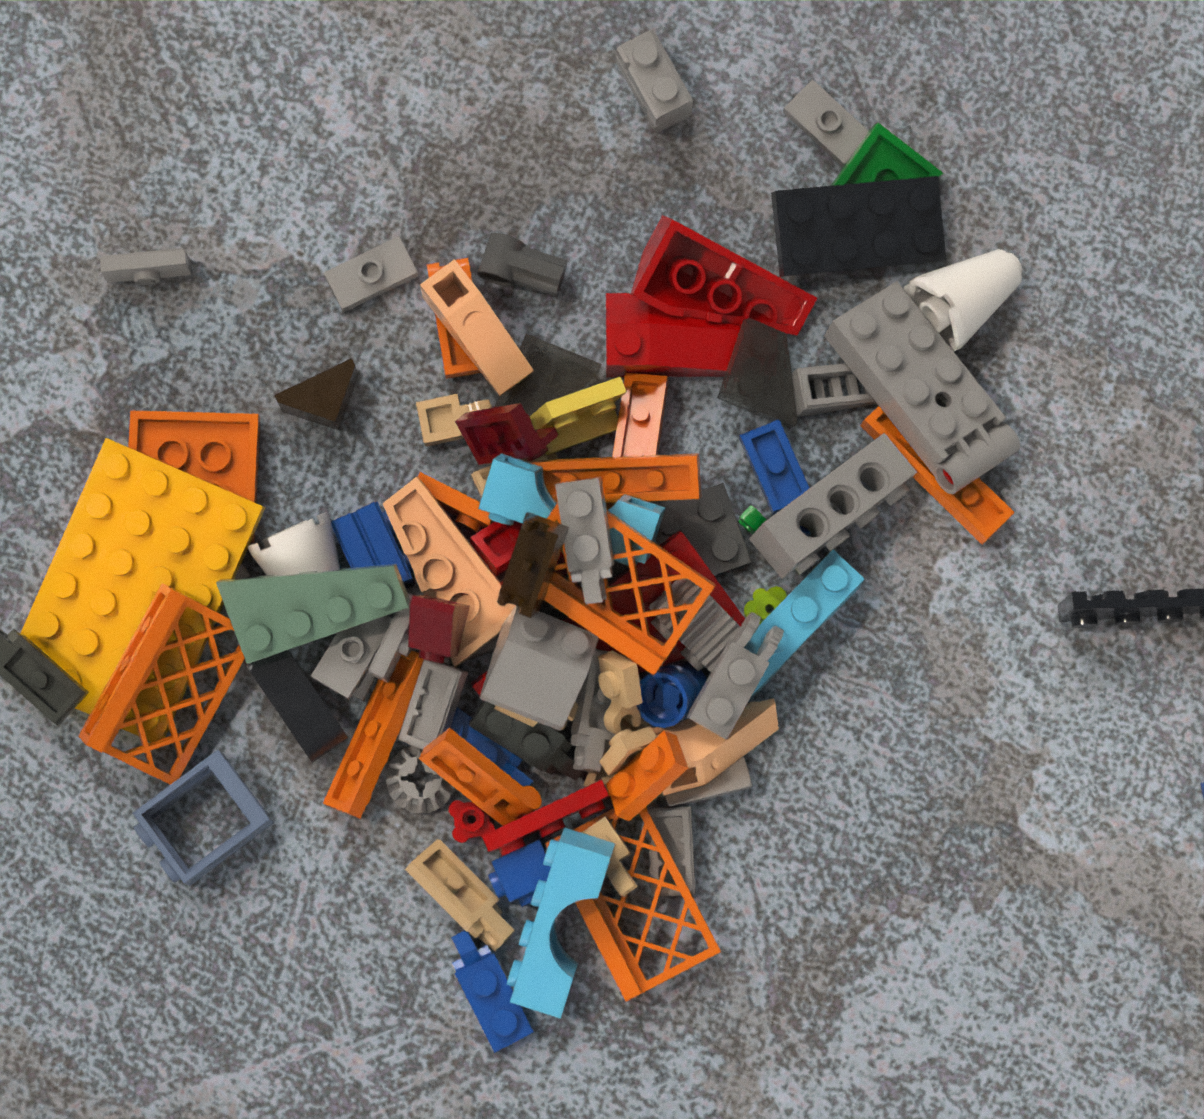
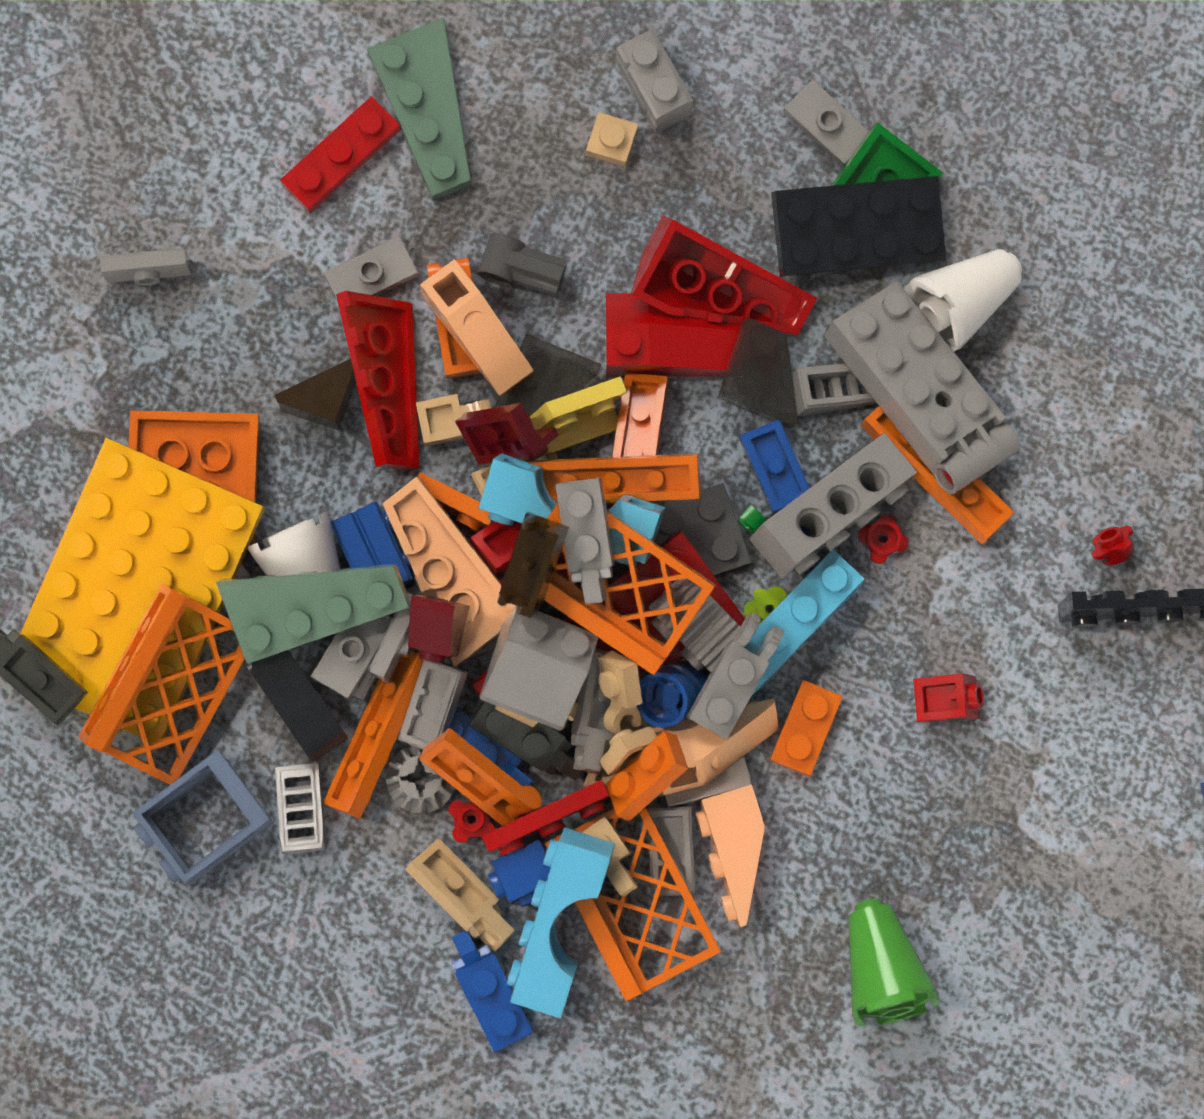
(308, 843): none -> light grey slope
(340, 154): none -> red plate
(384, 368): none -> red wing
(423, 96): none -> sand green wing
(611, 139): none -> tan plate
(737, 837): none -> light nougat slope
(806, 728): none -> orange plate
(885, 968): none -> bright green cone
(895, 540): none -> red plate
(948, 698): none -> red bracket
(1113, 545): none -> red plate

